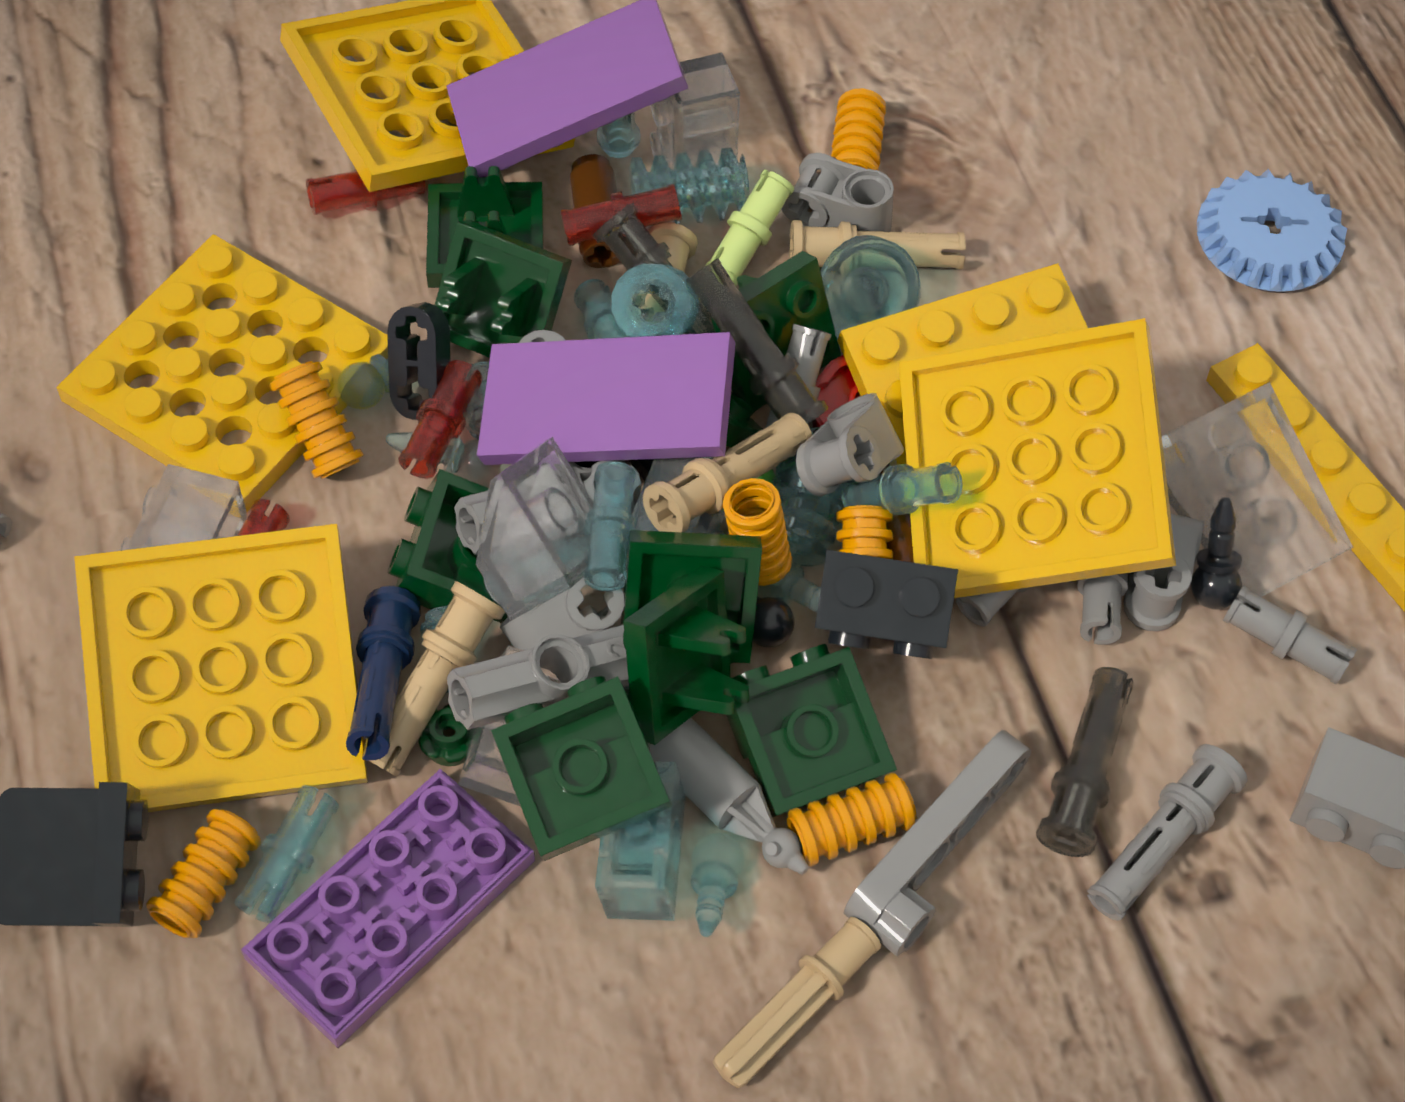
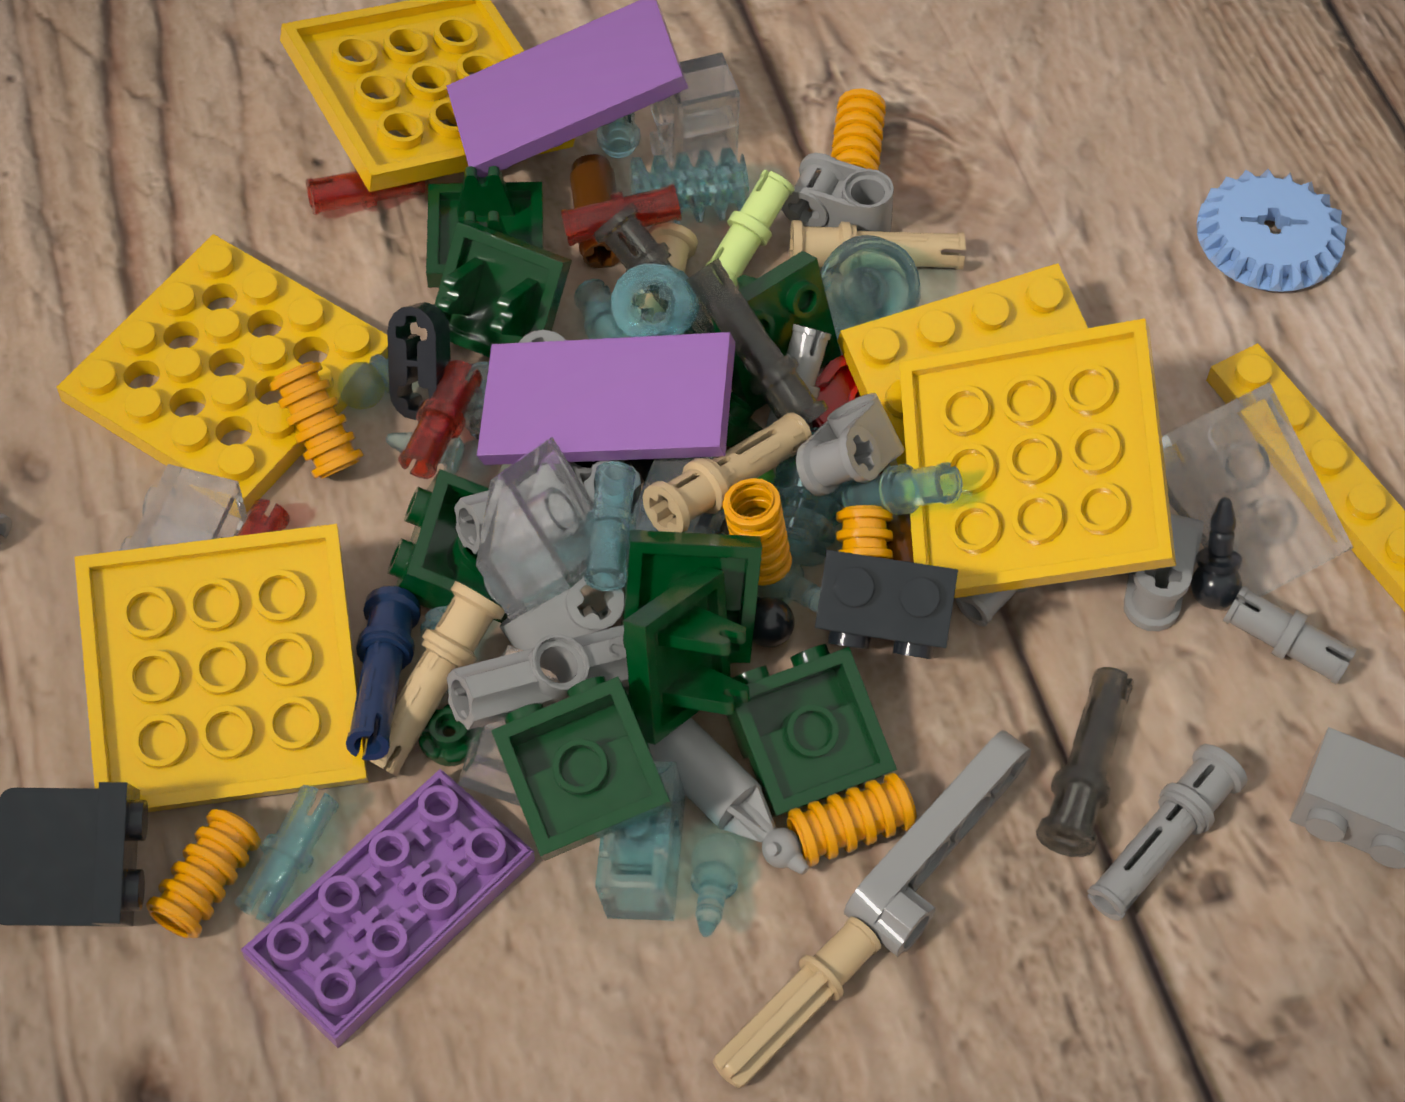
(1102, 607): light grey pin -> none

